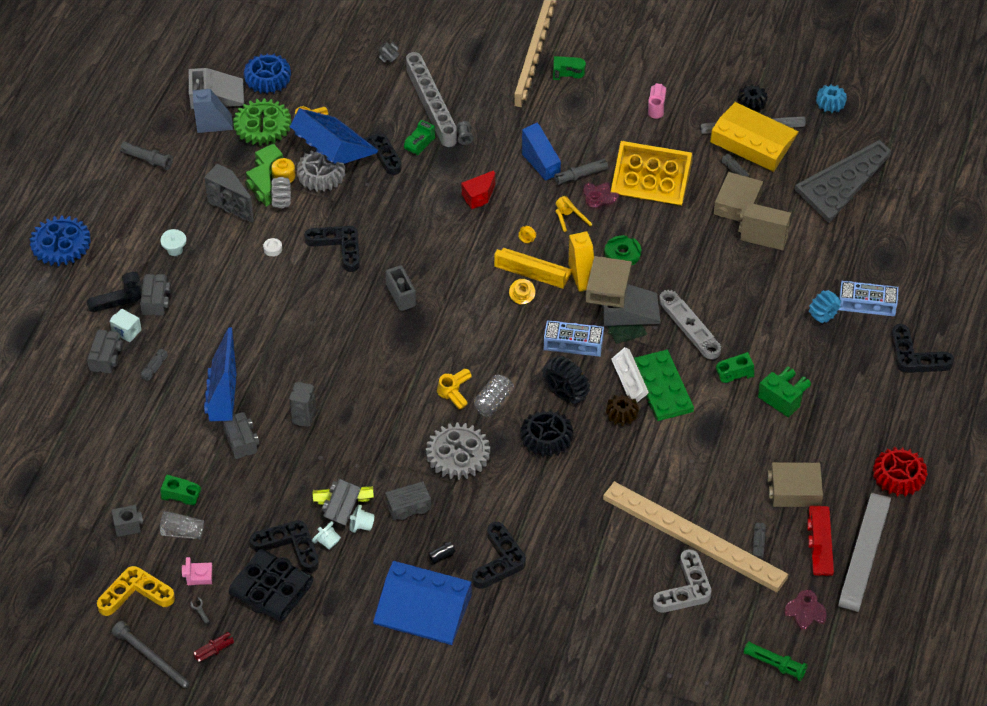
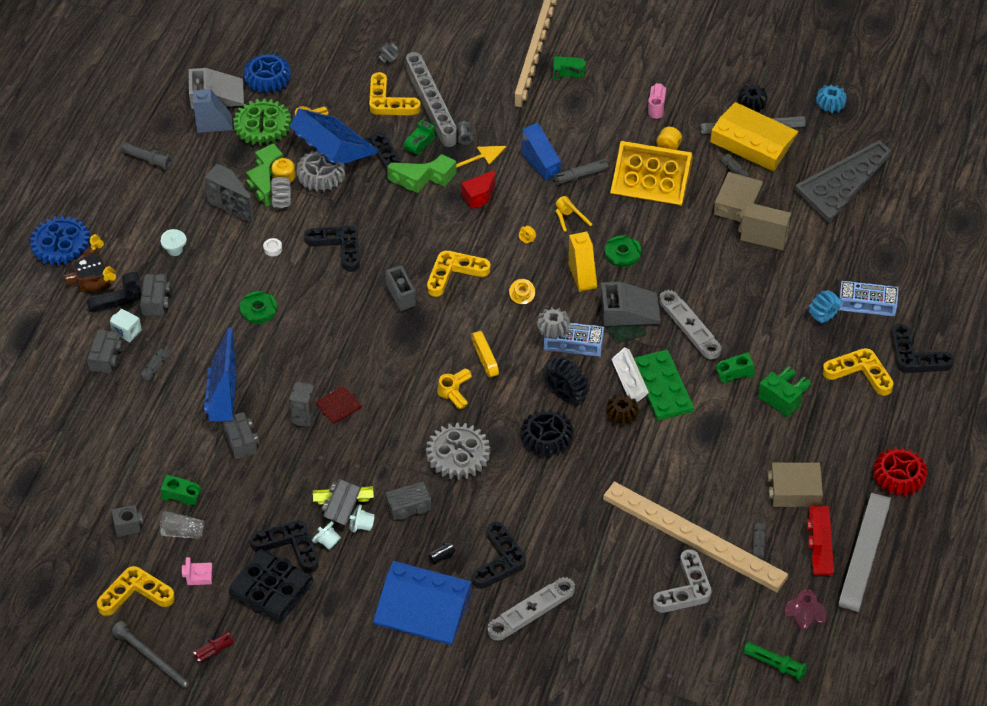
(90, 269): none -> torso
(200, 610): dark grey hand -> none
(261, 315): none -> green tile
(338, 404): none -> clear red piece
(382, 100): none -> yellow beam
(417, 175): none -> bright green arch
(453, 264): none -> yellow beam
(485, 354): none -> yellow beam
(489, 153): none -> yellow piece
(493, 394): clear piece -> none
(519, 615): none -> light grey piece
(532, 267): yellow fence -> none
(553, 323): none -> light grey gear
(599, 195): clear pink plate -> none
(608, 281): dark tan brick -> none
(669, 138): none -> yellow head
(865, 365): none -> yellow beam

